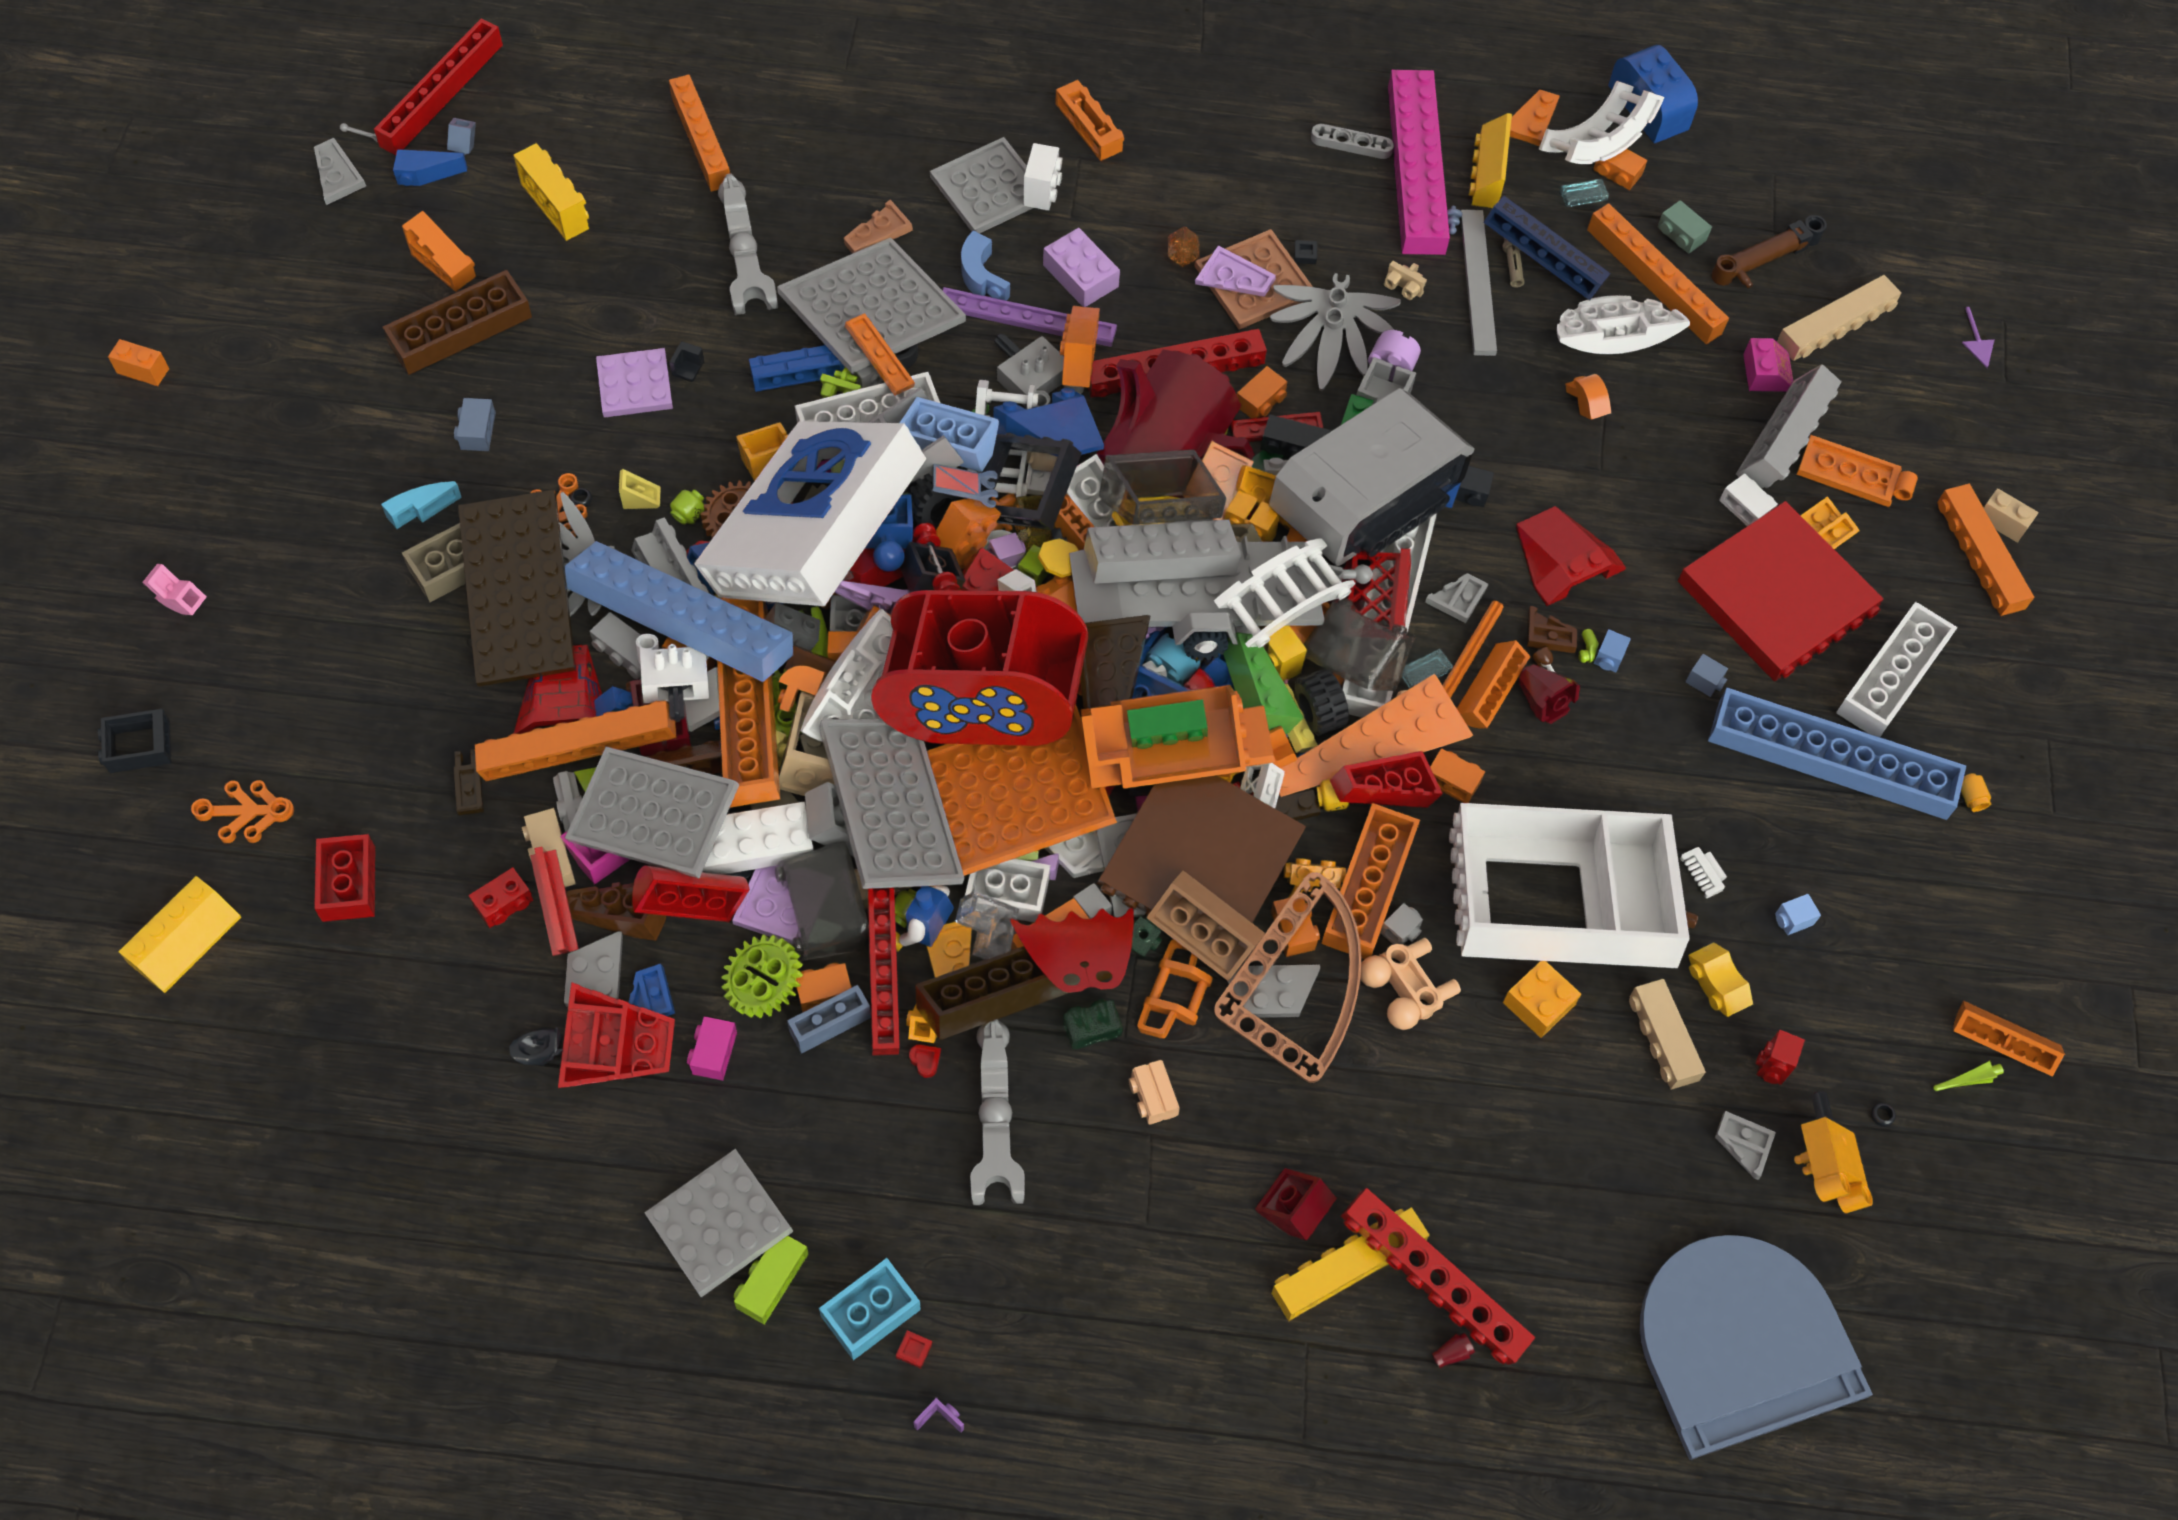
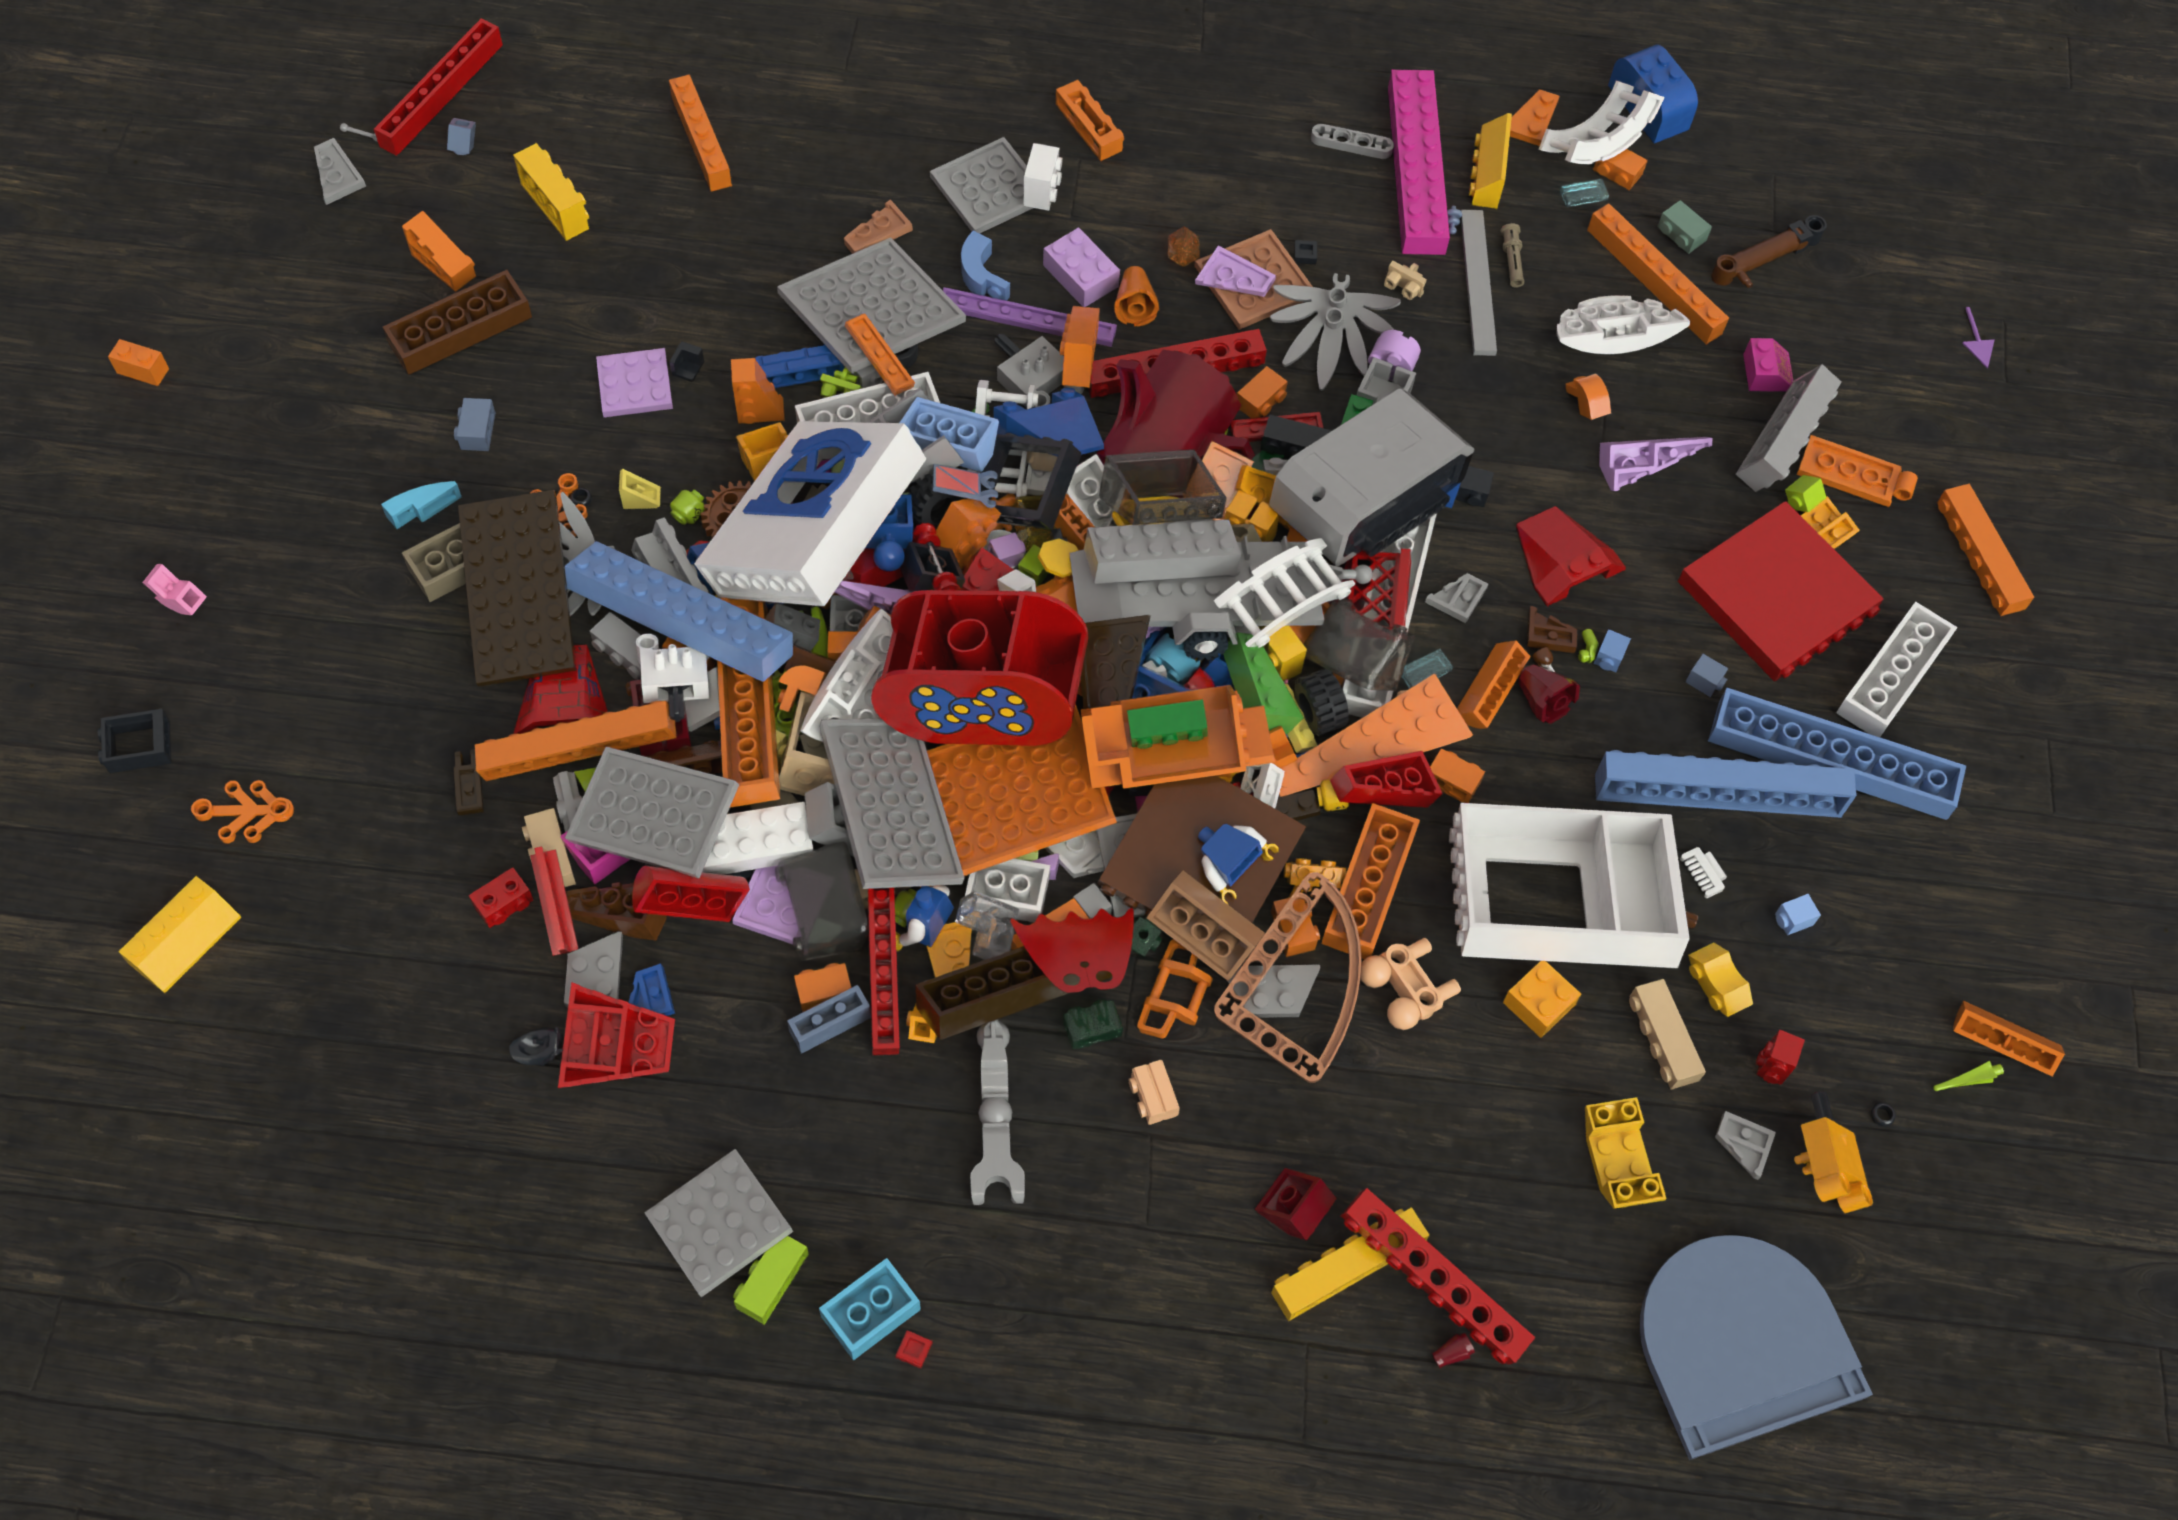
(345, 878): red brick -> none
(423, 167): blue slope -> none
(613, 701): blue brick -> none
(713, 1048): dark pink brick -> none
(749, 997): lime gear -> none
(750, 280): light grey piece -> none
(754, 394): none -> orange wedge
(926, 1059): red tile -> none
(947, 1411): medium lavender bracket -> none
(1136, 298): none -> orange cone
(1230, 854): none -> blue torso
(1402, 925): light grey brick -> none
(1472, 647): orange axle -> none
(1546, 247): dark blue brick -> none
(1620, 1154): none -> yellow slope
(1630, 460): none -> lavender wedge
(1725, 784): none -> medium blue brick
(1747, 500): white brick -> none
(1805, 493): none -> lime brick
(1839, 317): tan brick -> none
(1975, 792): light orange brick -> none
(2009, 515): tan brick -> none

